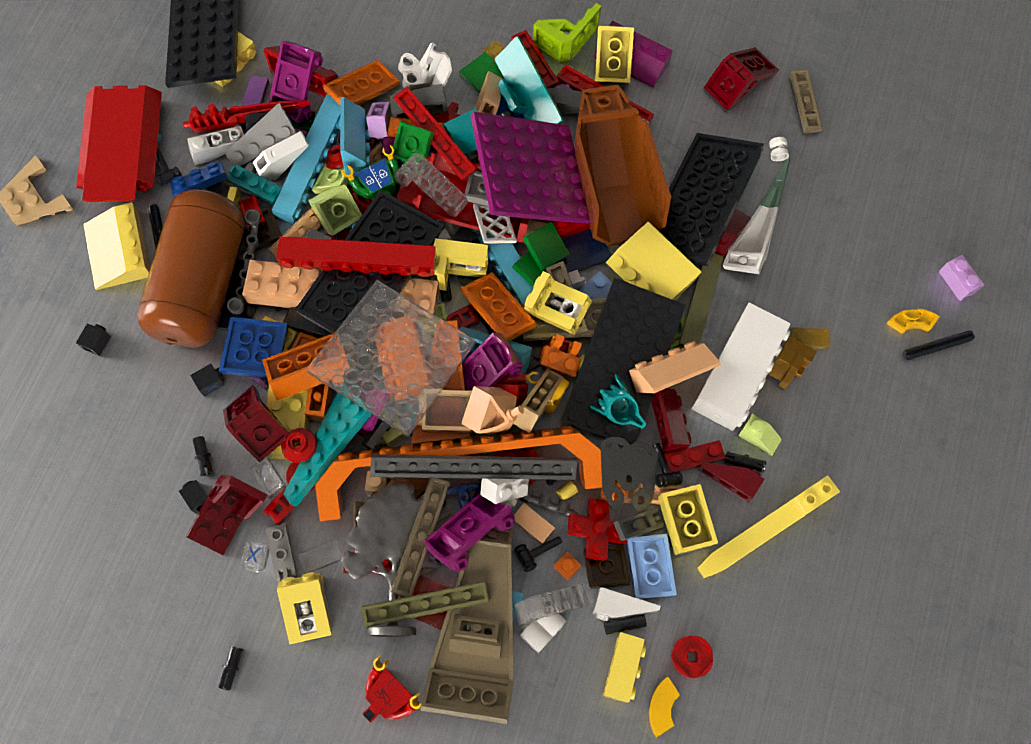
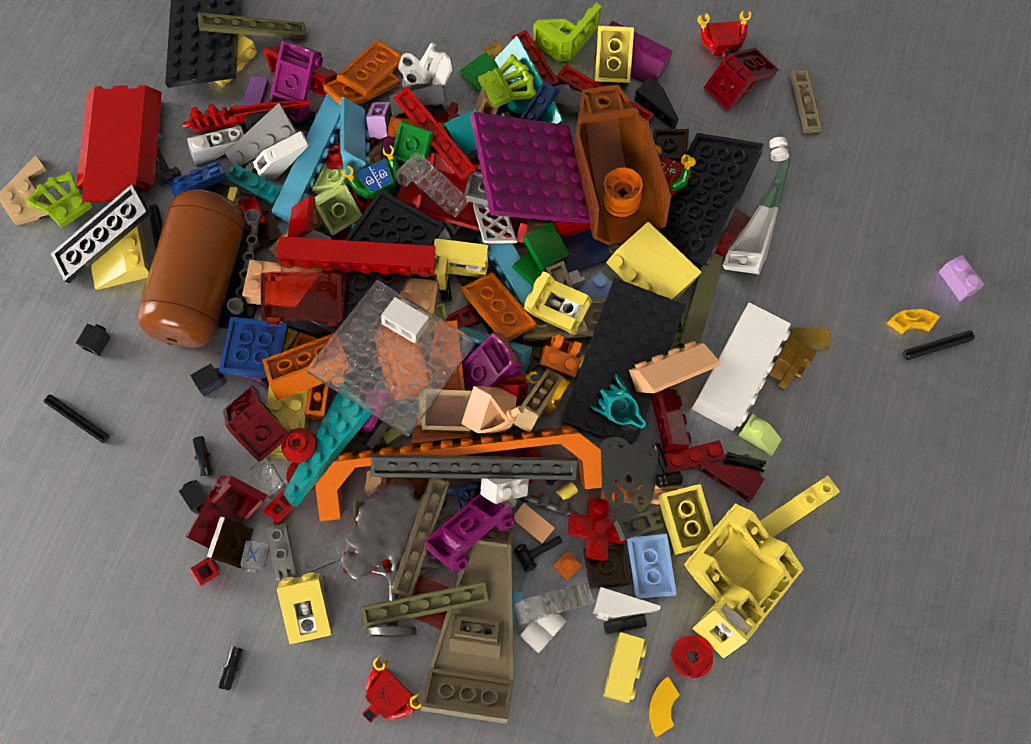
(66, 208): none -> lime plate
(76, 418): none -> black axle
(100, 233): none -> plate
(204, 571): none -> red brick
(229, 542): none -> dark brown plate
(251, 26): none -> olive tile
(302, 217): none -> red tile
(302, 296): none -> clear red windscreen
(370, 68): none -> orange tile
(405, 319): none -> white brick
(496, 84): none -> lime plate
(540, 102): none -> dark blue tile
(622, 192): none -> orange wheel
(654, 99): none -> black slope
(672, 142): none -> dark brown plate
(676, 172): none -> torso
(723, 37): none -> red torso
(724, 628): none -> light yellow brick
(744, 565): none -> light yellow slope

